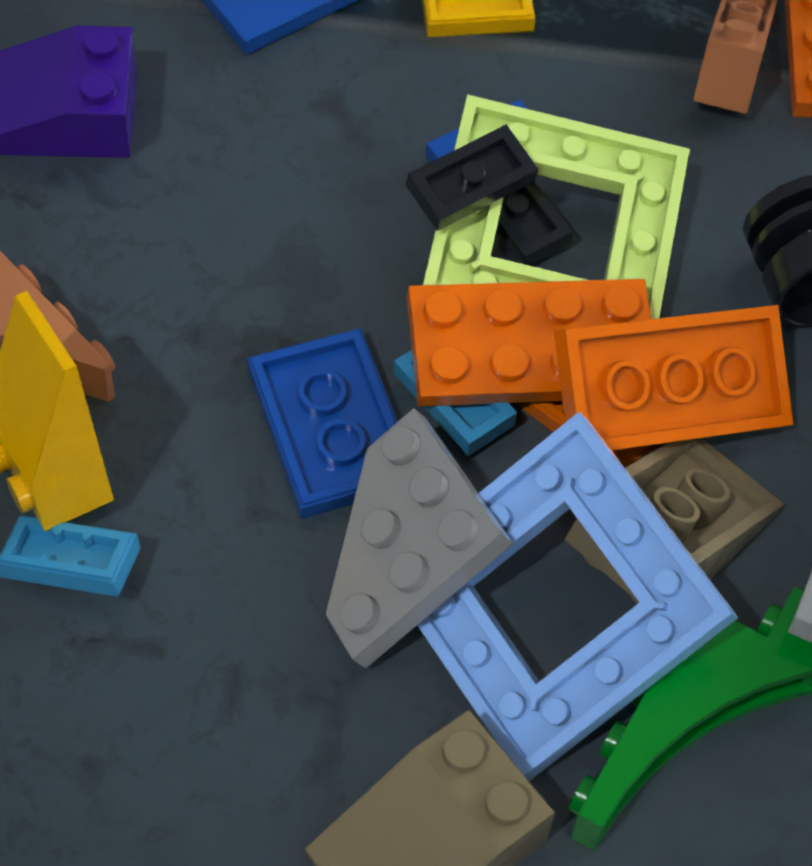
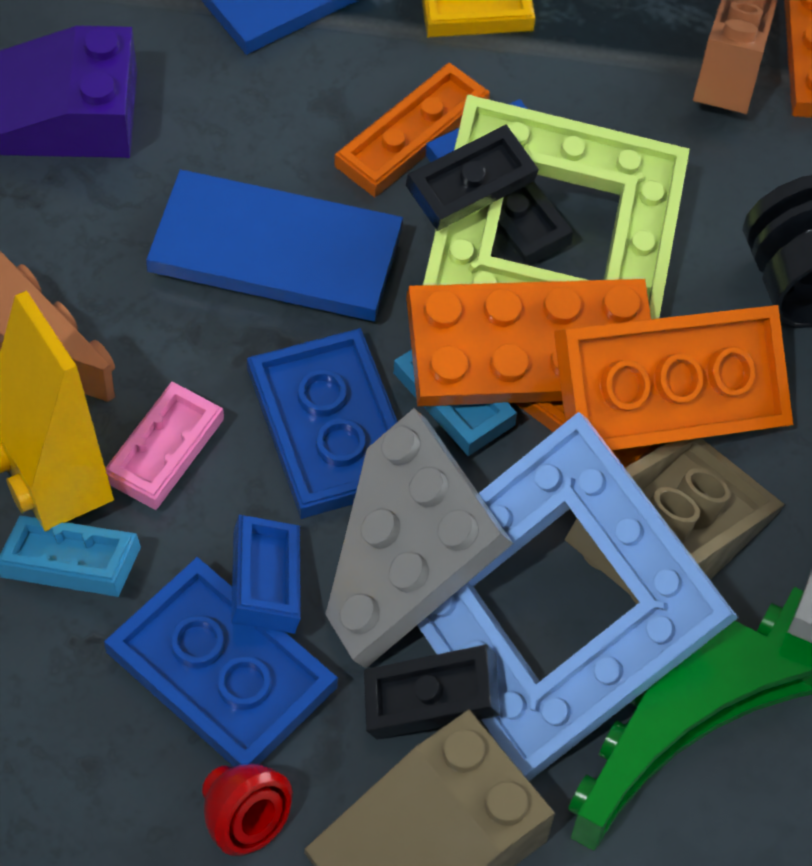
(164, 445): none -> bright pink plate
(222, 678): none -> blue plate
(245, 806): none -> red brick
(266, 574): none -> blue tile
(275, 245): none -> blue tile
(400, 136): none -> orange tile
(431, 691): none -> black plate

